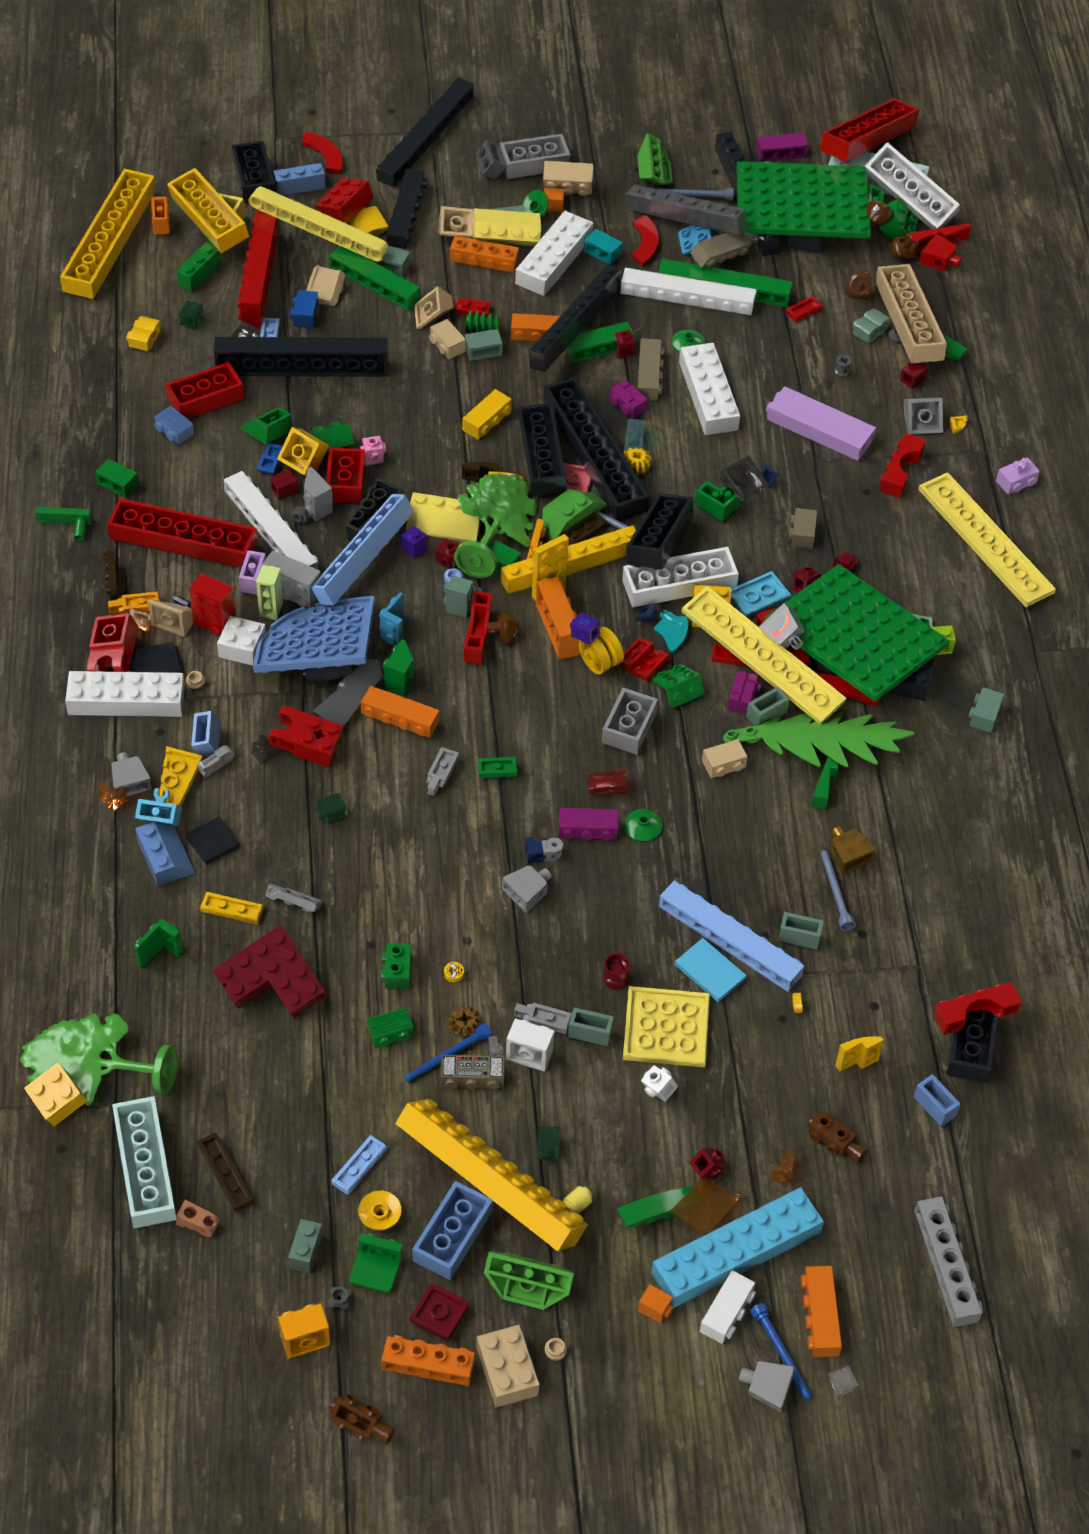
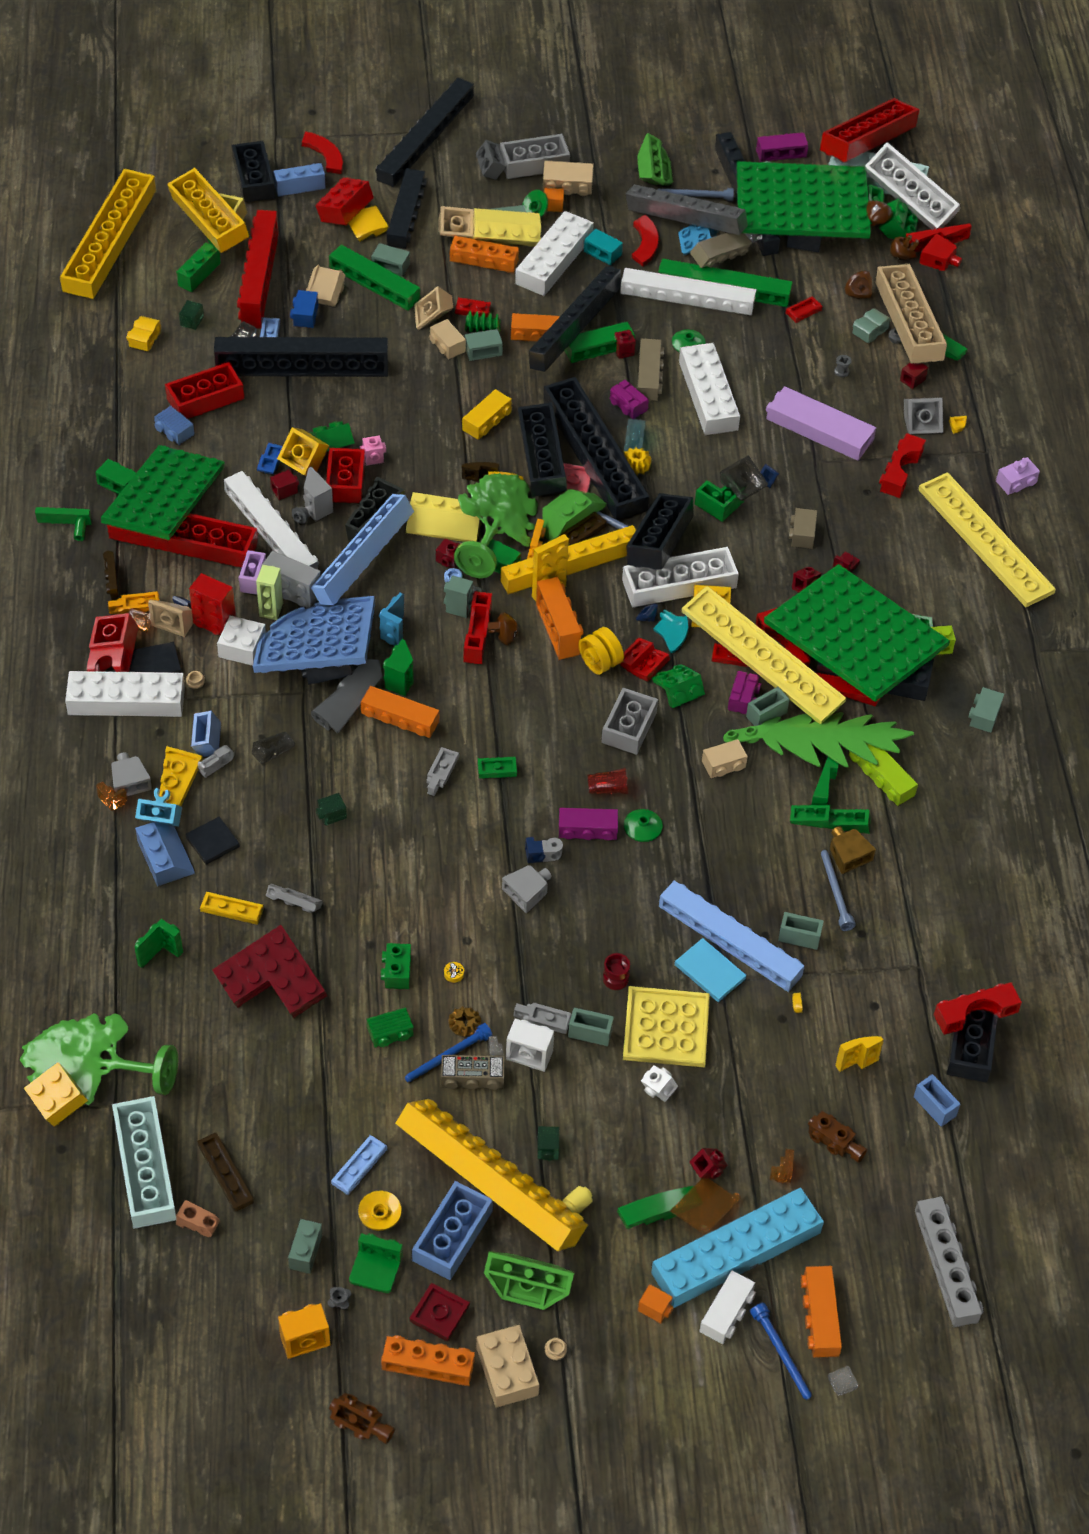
(160, 215): orange brick -> none
(163, 492): none -> green plate
(269, 425): green slope -> none
(307, 736): red brick -> none
(318, 224): light yellow beam -> none
(414, 541): dark purple brick -> none
(585, 628): dark purple brick -> none
(759, 595): medium azure tile -> none
(768, 1383): light grey torso -> none
(784, 627): light grey torso -> none
(824, 817): none -> green slope
(888, 775): none -> lime brick

